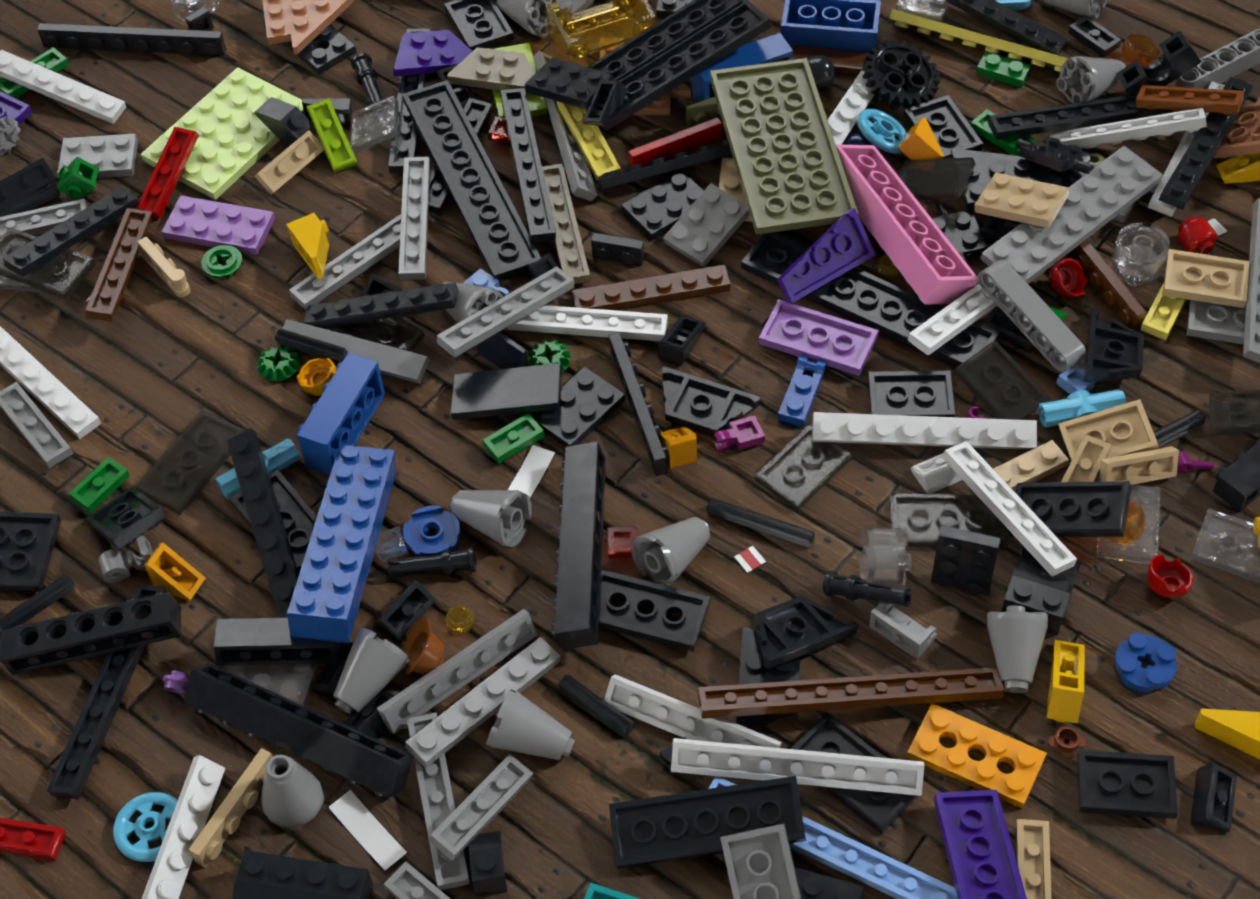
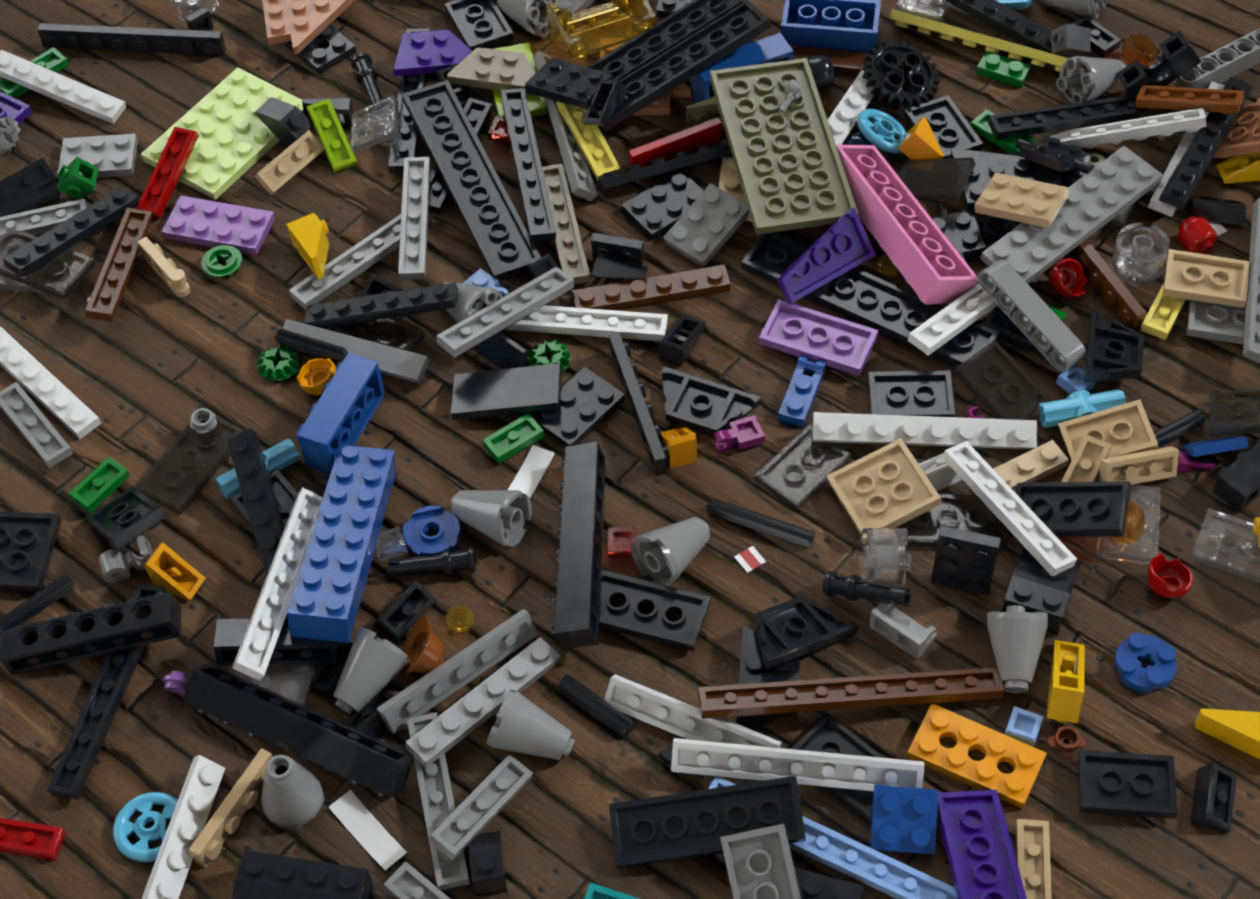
(199, 417): none -> light grey plate
(278, 588): none -> white plate
(613, 267): none -> black slope
(793, 89): none -> light grey hand
(884, 488): none -> tan plate
(904, 819): none -> blue plate
(1024, 726): none -> light blue tile
(1070, 40): none -> dark grey brick
(1215, 446): none -> blue tile
(1219, 209): none -> black slope

